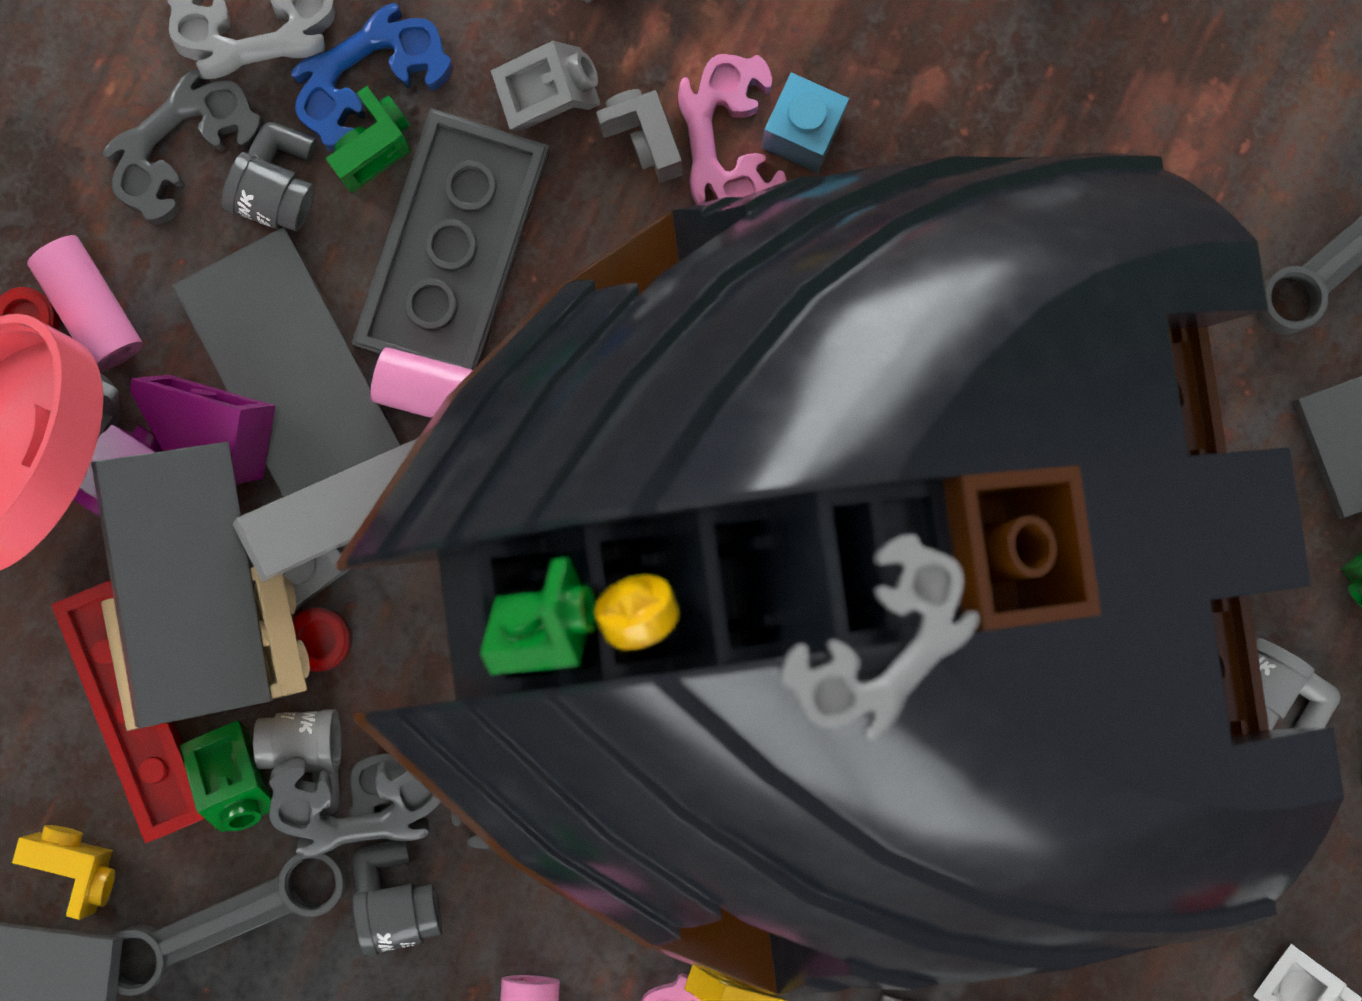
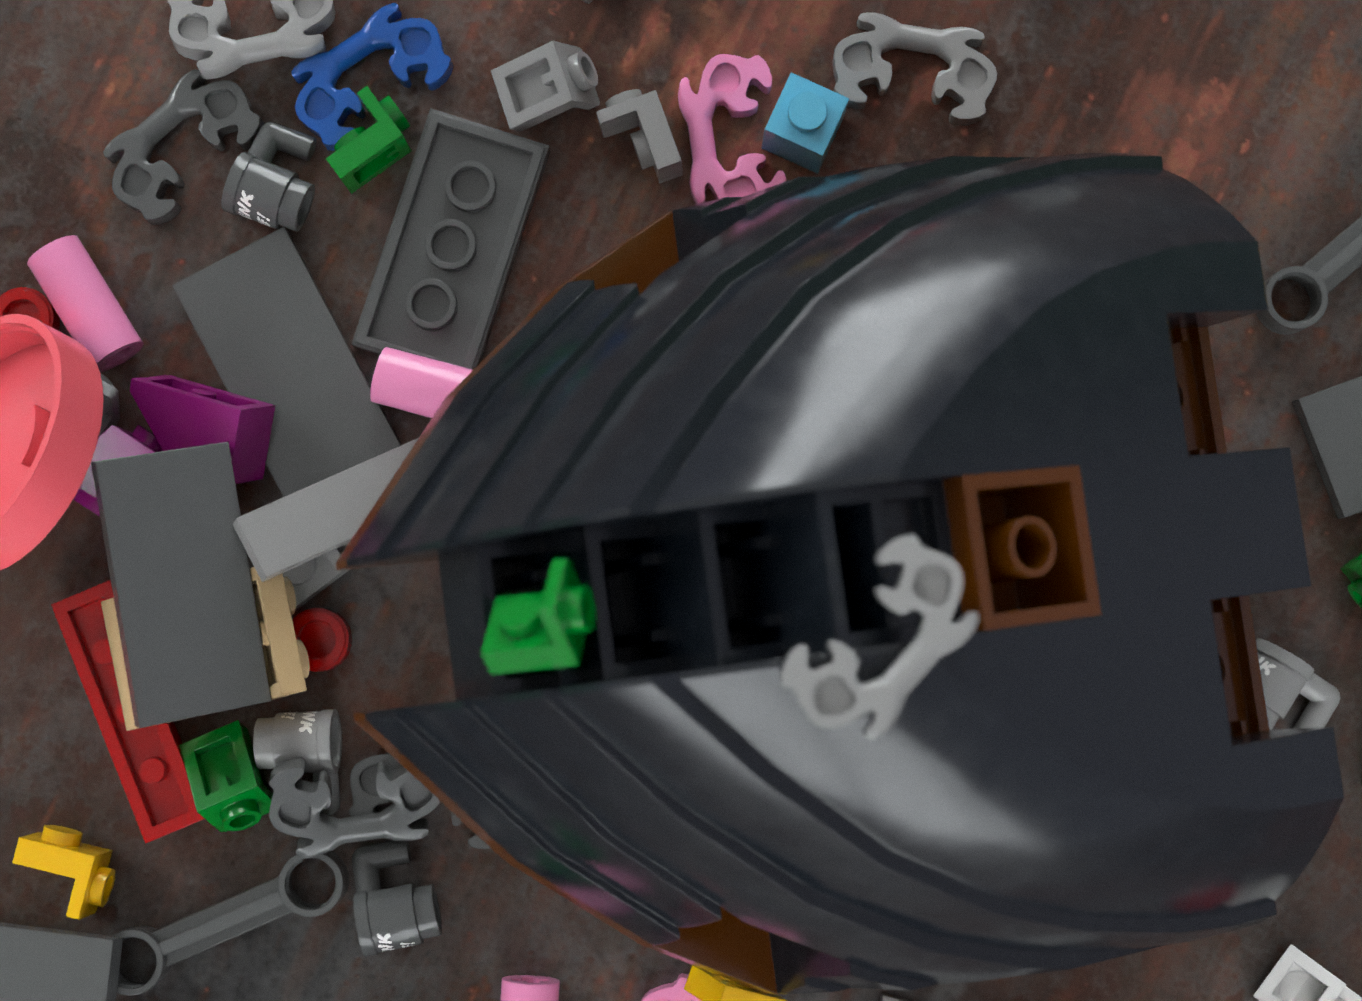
(636, 612): yellow tile -> none
(967, 80): none -> light grey helmet

